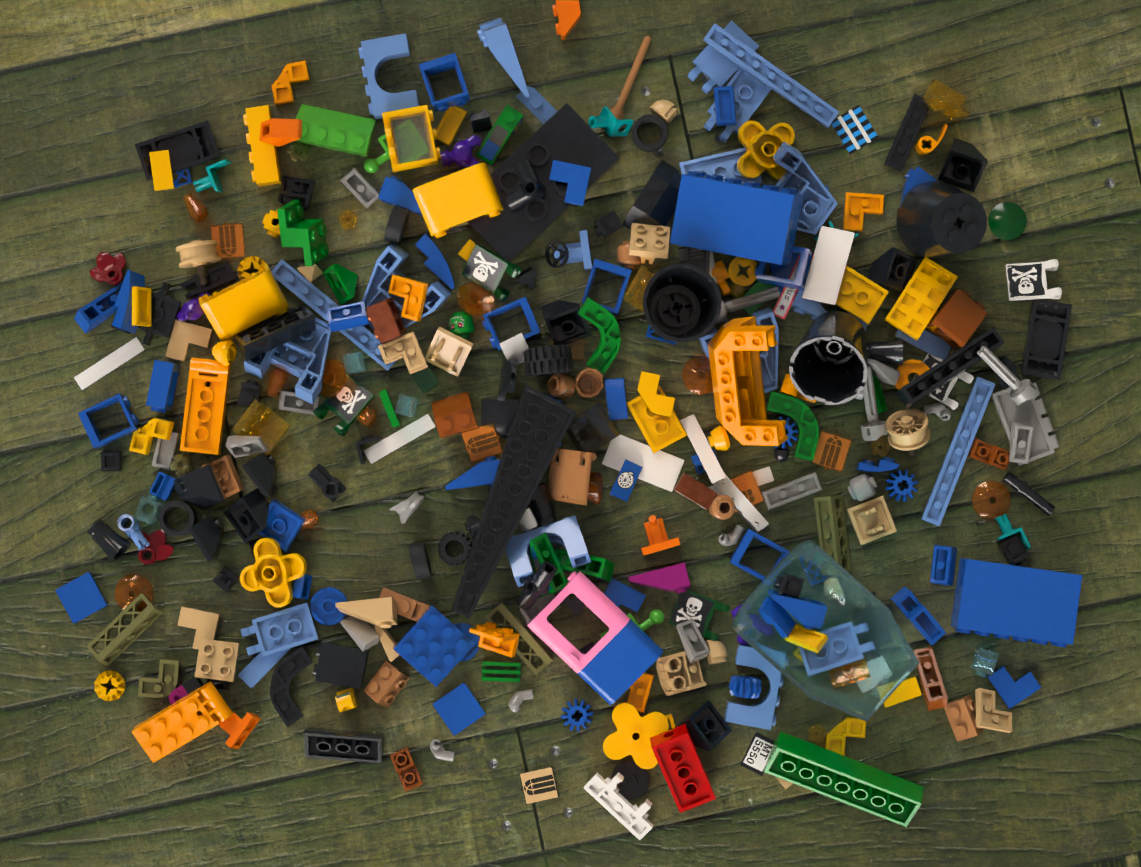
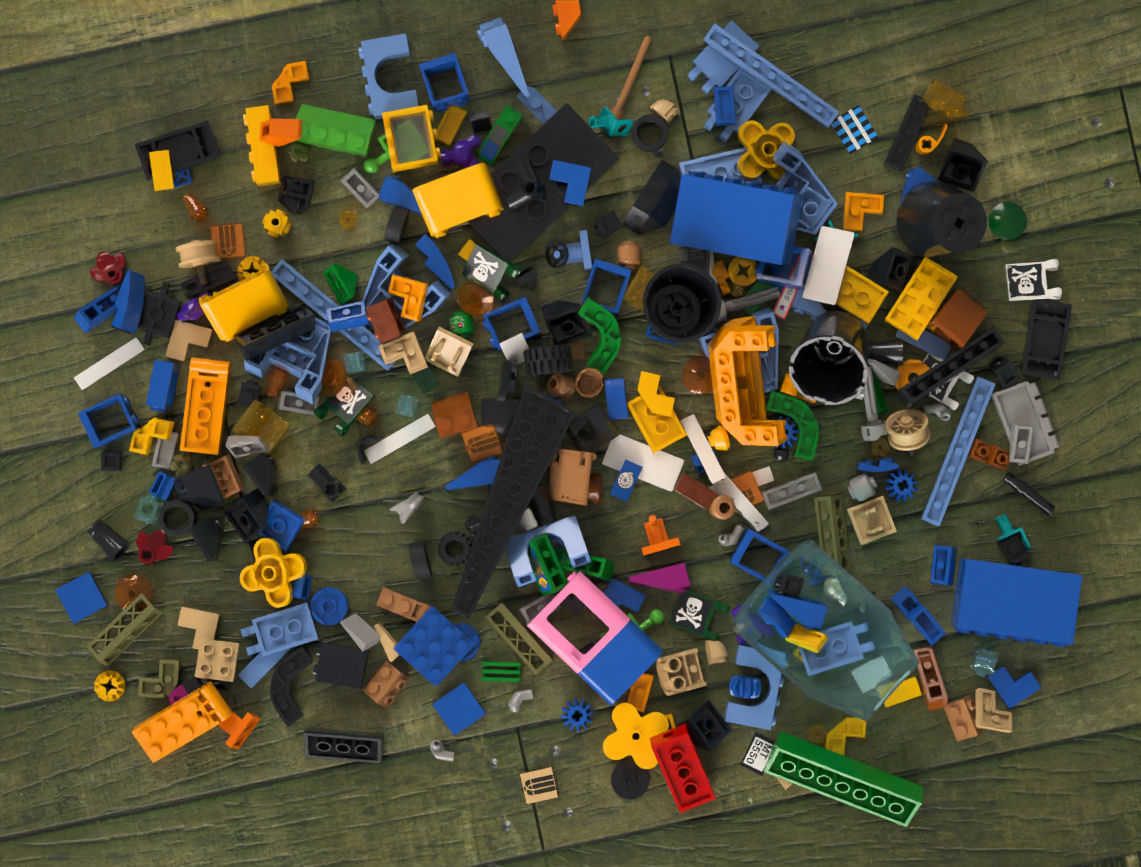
(133, 531): medium blue pin -> none
(141, 306): yellow tile -> none
(212, 178): teal bracket -> none
(225, 352): yellow cone -> none
(226, 579): black tile -> none
(302, 232): green bracket -> none
(310, 272): tan slope -> none
(346, 699): yellow leg -> none
(377, 611): tan slope -> none
(389, 408): green tile -> none
(406, 769): dark orange slope -> none
(496, 639): light orange bracket -> none
(536, 586): black piece -> none
(607, 794): white hinge -> none
(649, 241): tan plate -> none
(692, 641): light grey slope -> none
(831, 451): clear orange piece -> none
(849, 673): clear orange plate -> none
(981, 501): clear orange dish -> none
(1021, 390): light grey piece -> none

